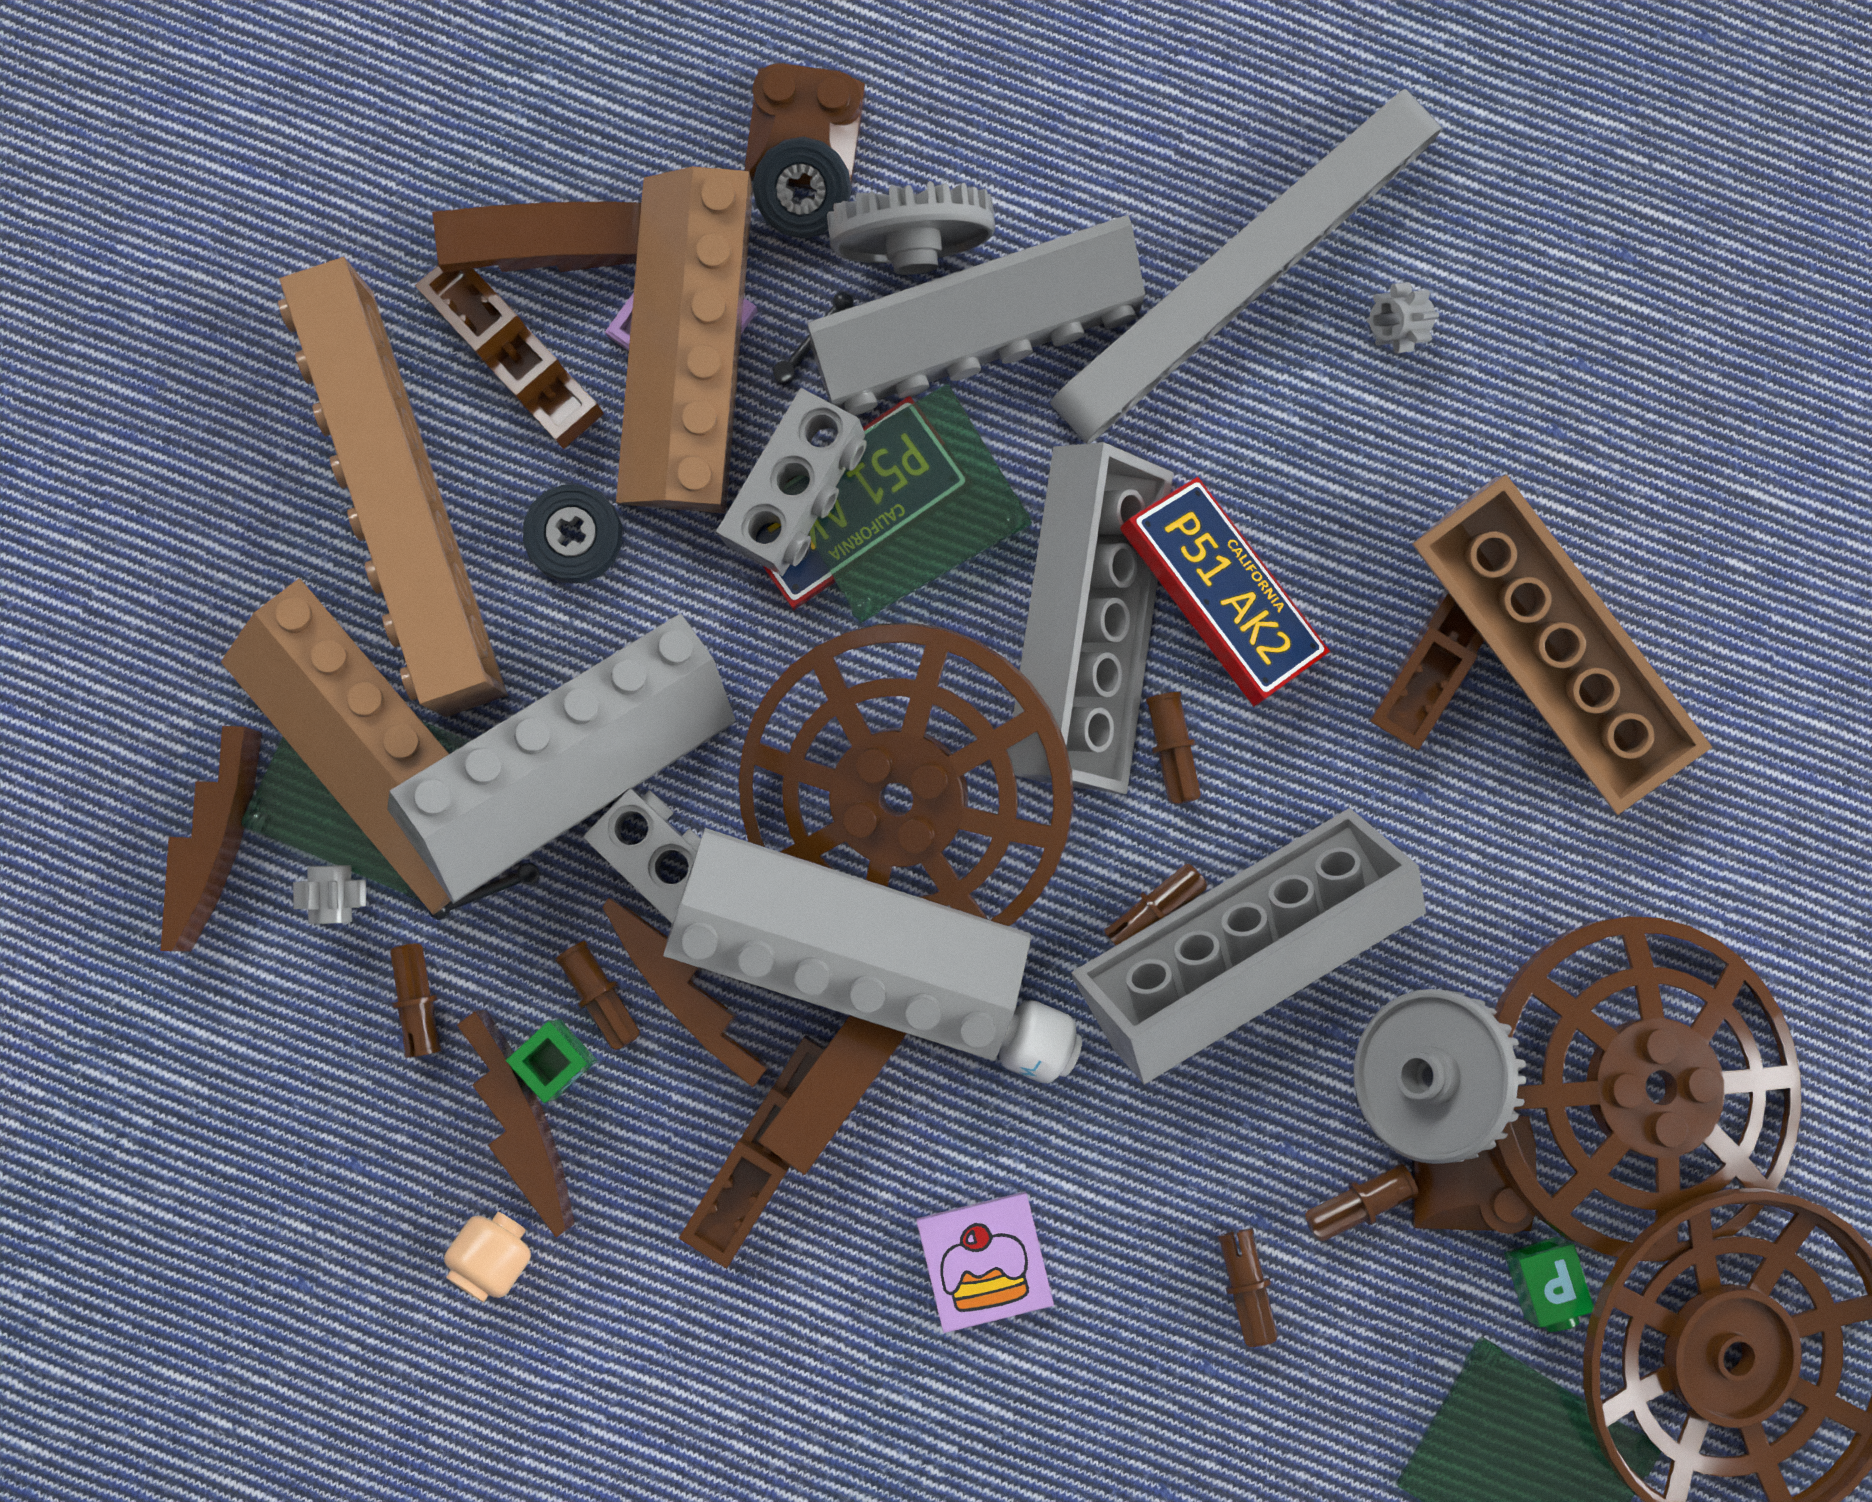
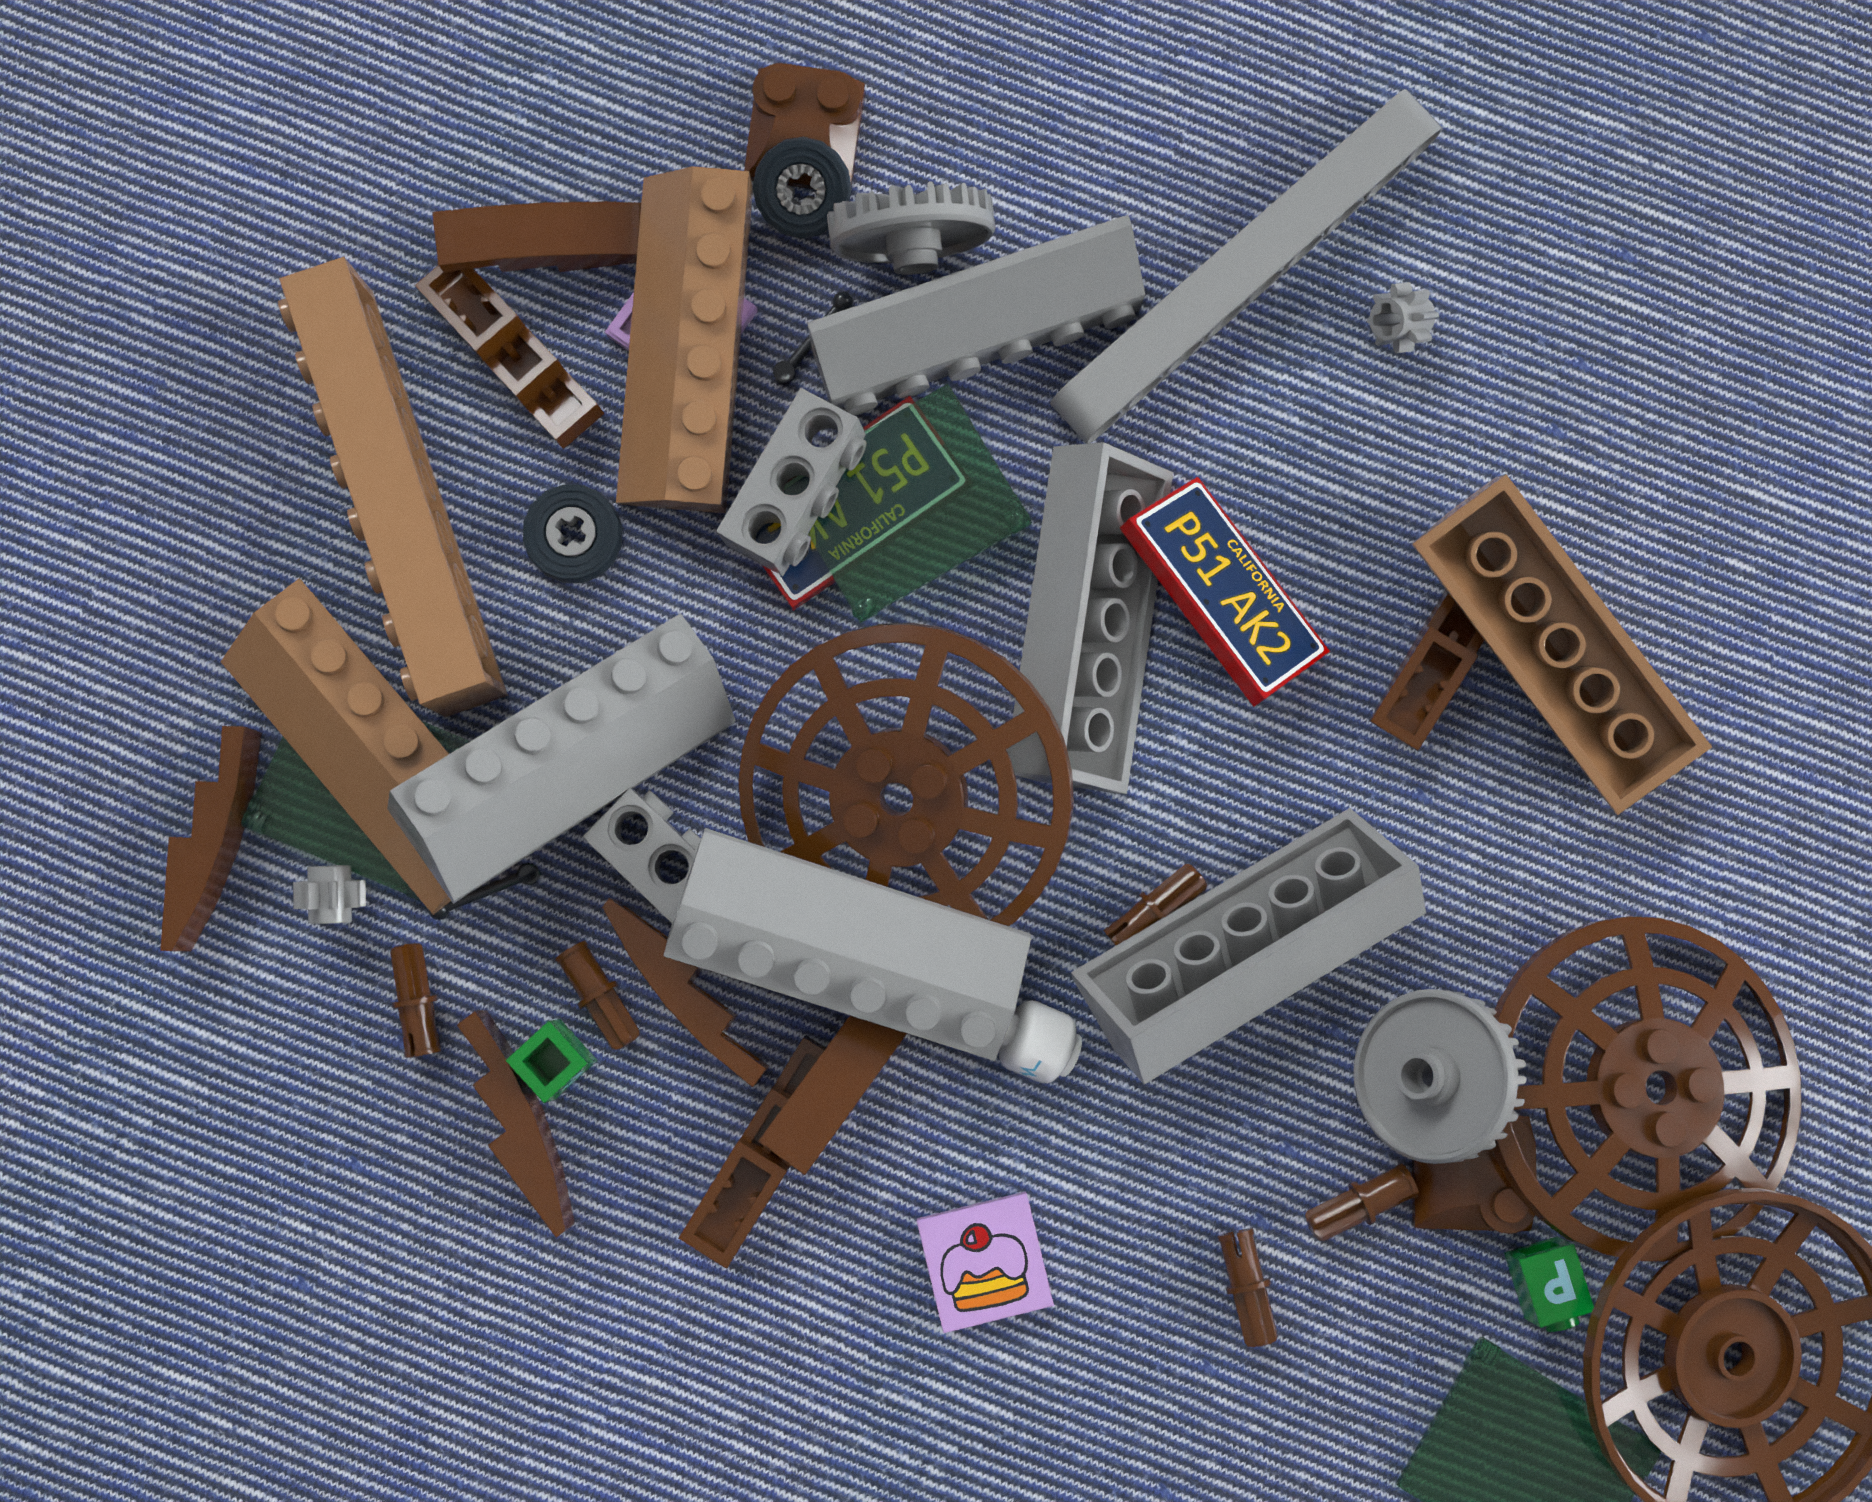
(487, 1256): light nougat head -> none
(1174, 747): reddish brown axle -> none

